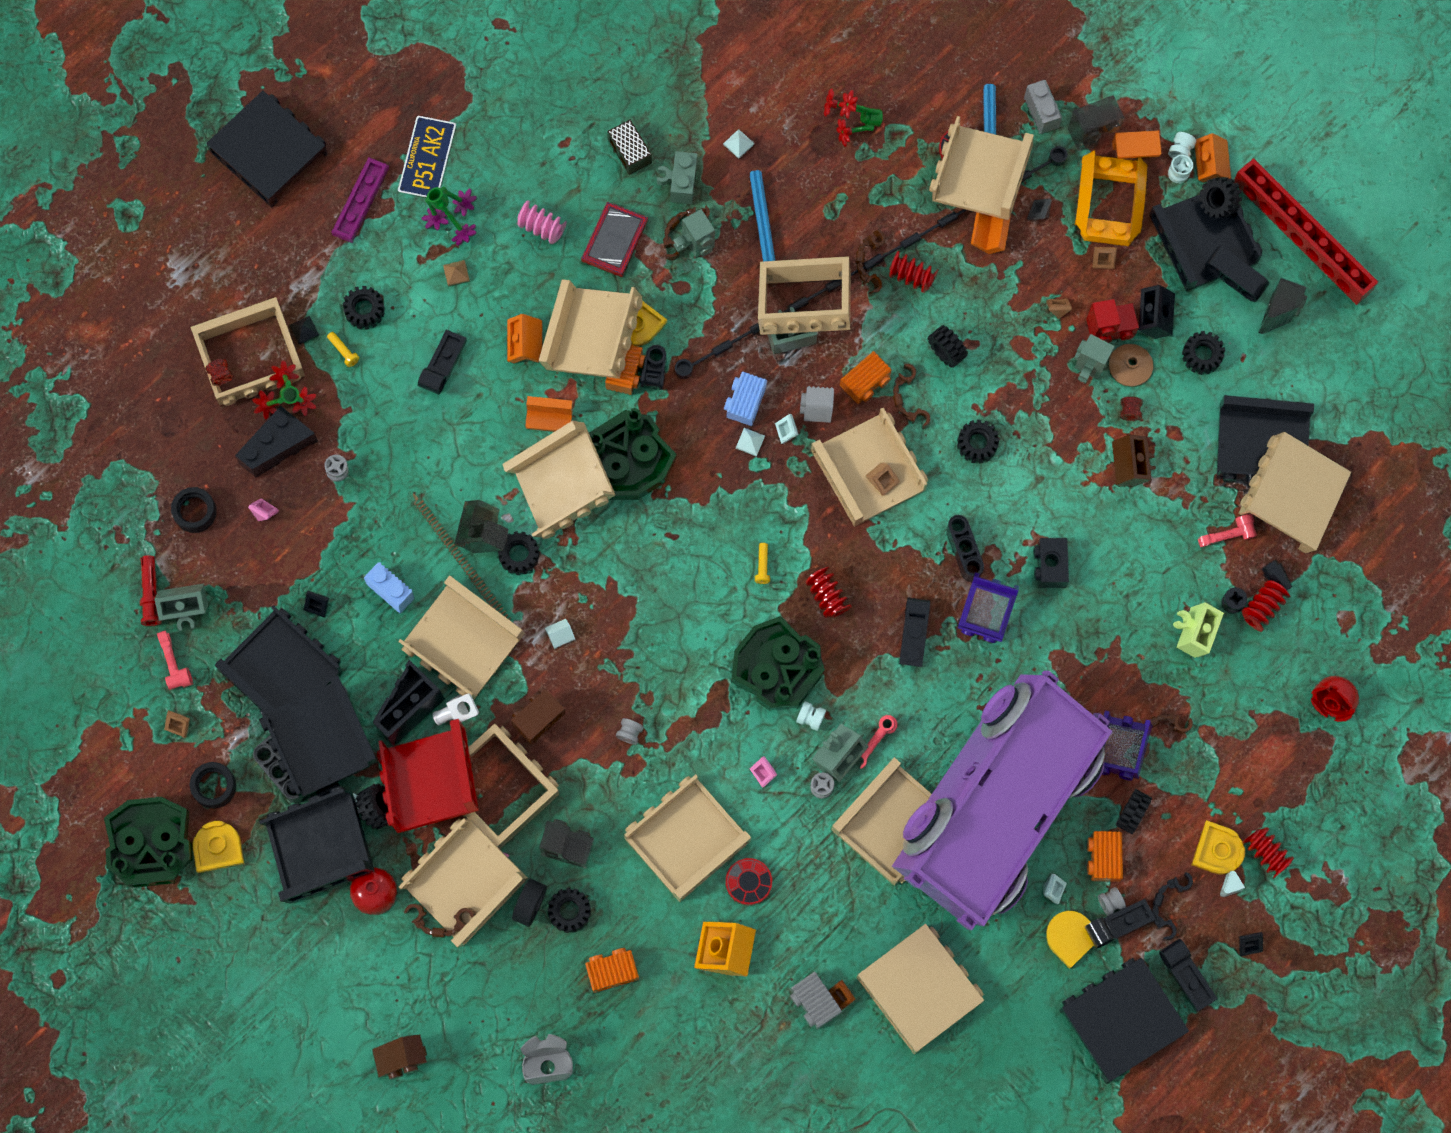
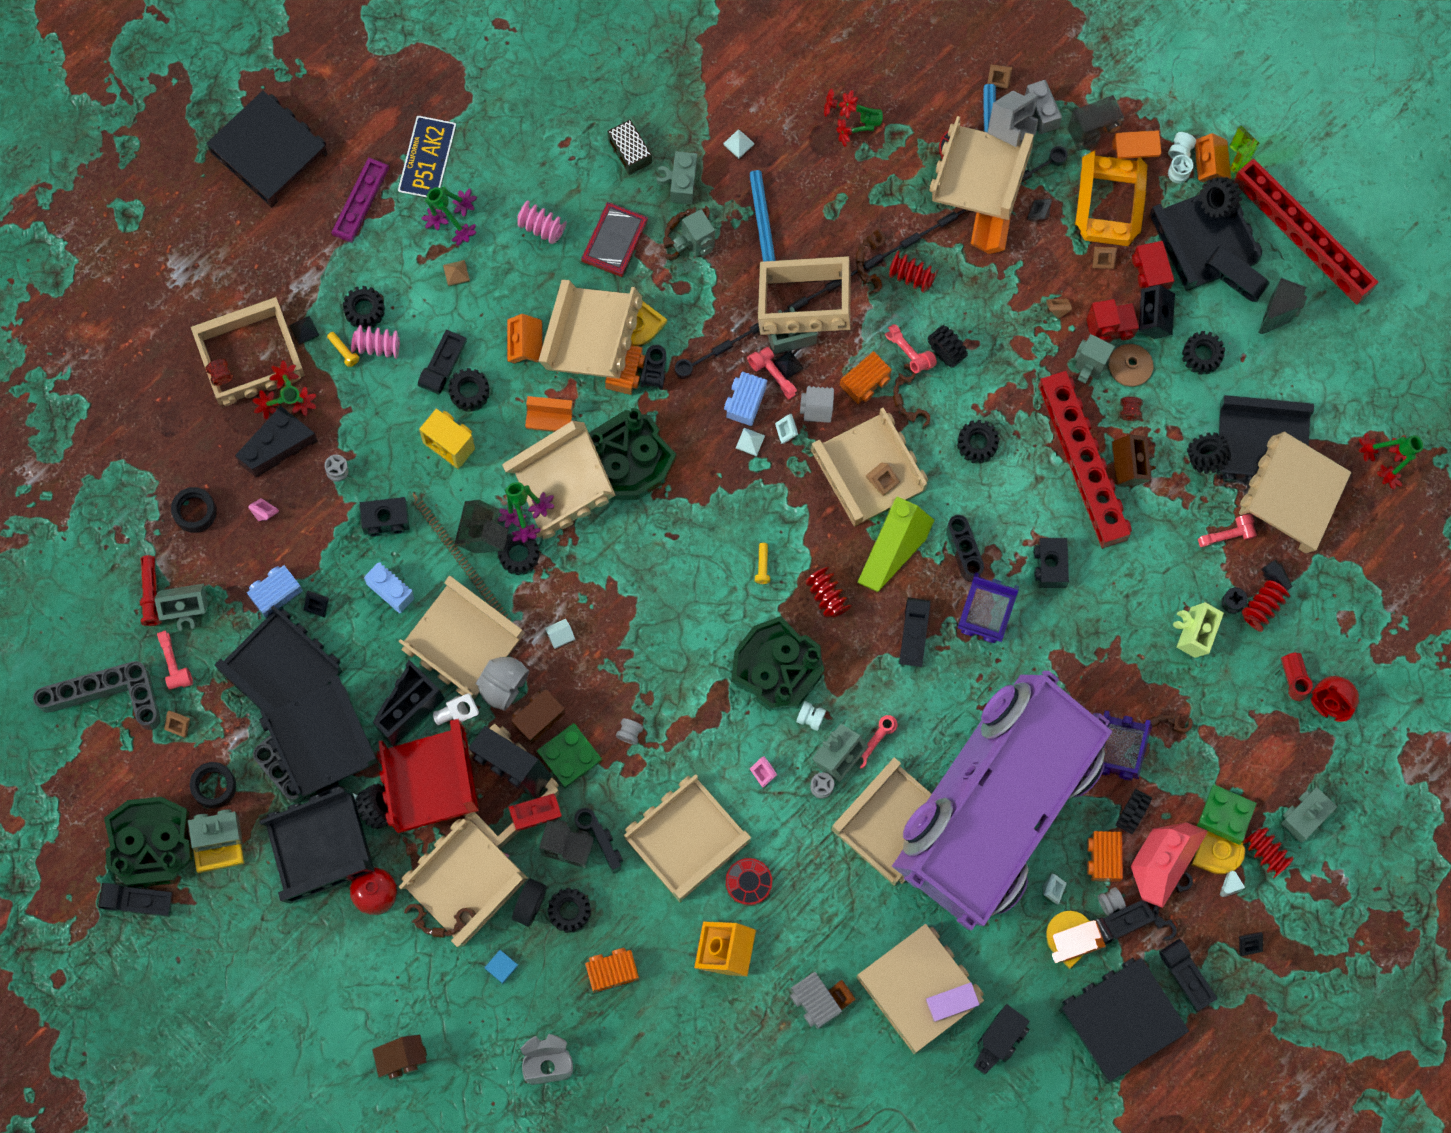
(103, 689): none -> dark grey beam
(135, 900): none -> black plate
(215, 830): none -> sand green brick
(274, 590): none -> light blue brick
(373, 510): none -> black brick
(376, 342): none -> bright pink piece
(447, 438): none -> yellow brick
(466, 377): none -> black tyre
(501, 680): none -> light grey piece
(501, 966): none -> dark azure tile
(510, 761): none -> black wedge
(517, 495): none -> plant
(535, 812): none -> red hinge
(569, 755): none -> green plate
(603, 838): none -> black plate
(764, 359): none -> coral brick
(788, 365): none -> black slope
(900, 536): none -> lime wedge
(919, 361): none -> coral brick
(952, 1002): none -> lavender tile
(999, 76): none -> medium nougat slope
(999, 1038): none -> black hinge
(1013, 117): none -> light grey plate
(1078, 941): none -> panel
(1106, 533): none -> red brick
(1153, 265): none -> red brick
(1165, 859): none -> coral wedge
(1212, 461): none -> black tyre
(1226, 814): none -> green plate
(1245, 146): none -> clear neon green panel
(1296, 674): none -> red piece
(1308, 814): none -> sand green brick
(1403, 448): none -> plant

